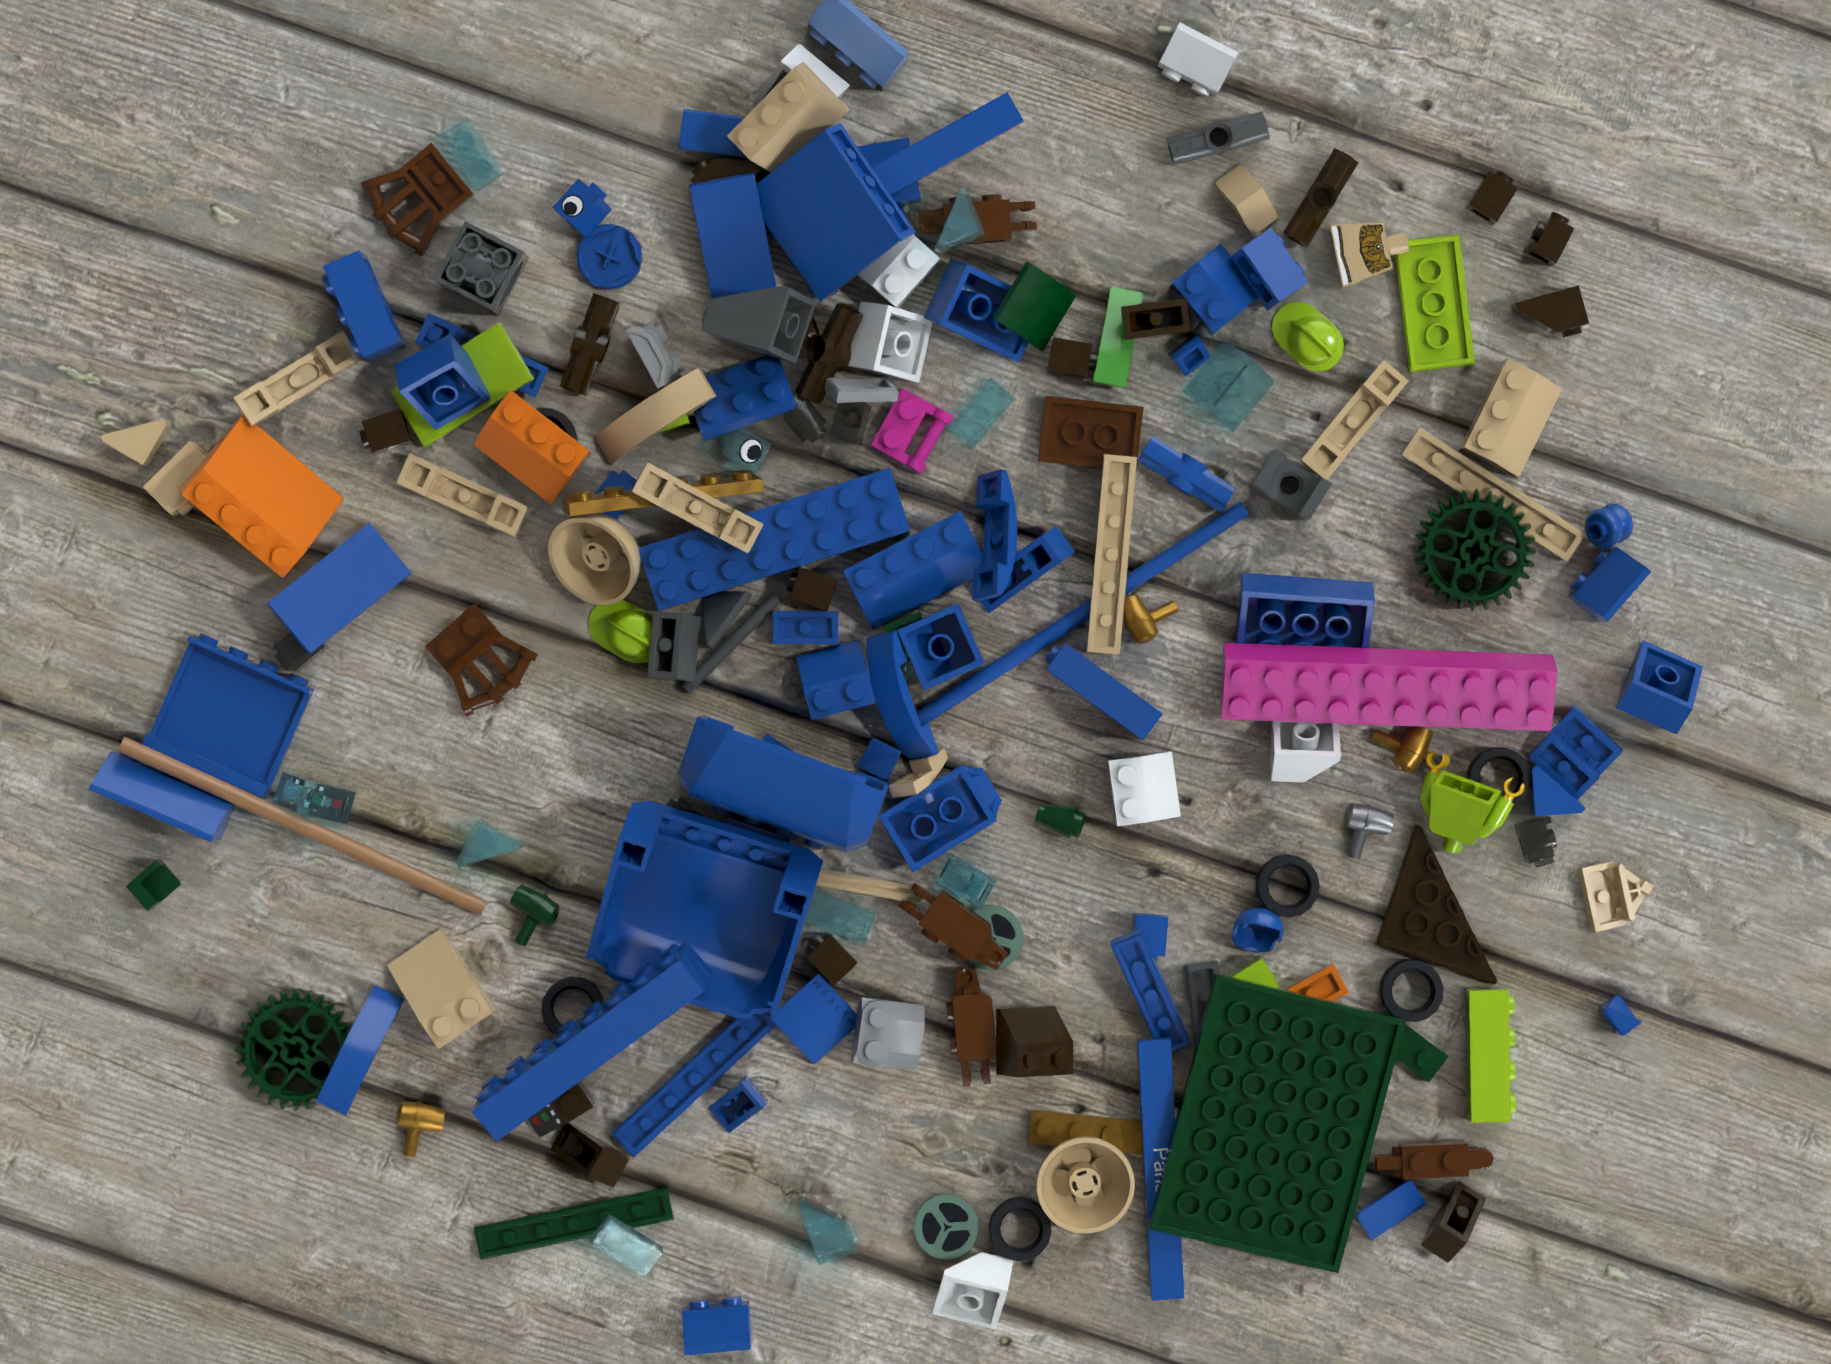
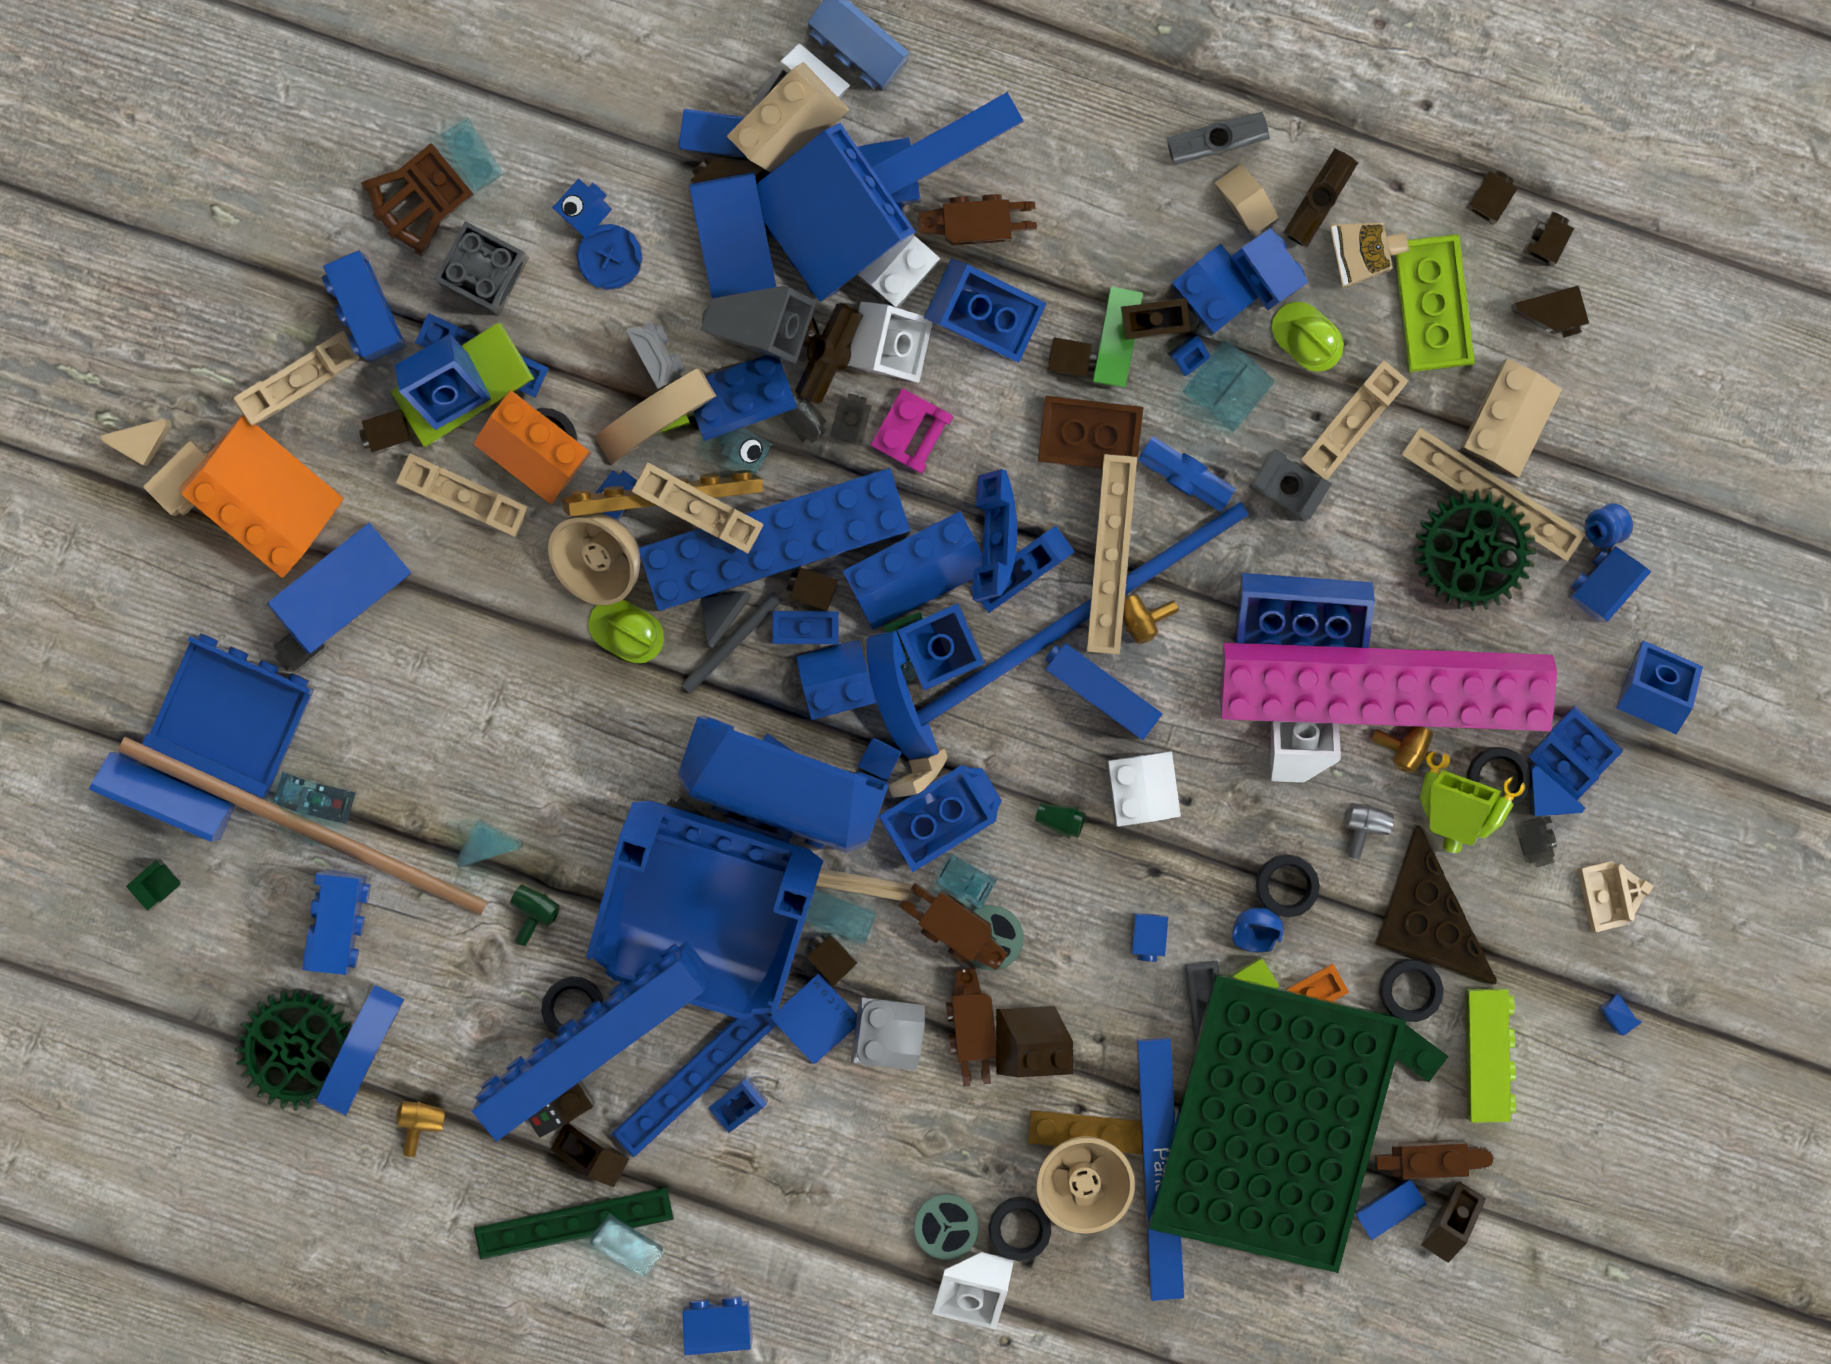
(337, 922): none -> blue wedge
(440, 988): tan slope -> none
(466, 641): reddish brown plate -> none
(590, 344): dark brown piece -> none
(674, 646): dark grey brick -> none
(828, 1231): clear light blue slope -> none
(861, 389): light grey tile -> none
(961, 226): clear light blue slope -> none
(981, 413): clear light blue plate -> none
(1034, 306): dark green slope -> none
(1150, 989): blue tile -> none
(1197, 60): white slope -> none

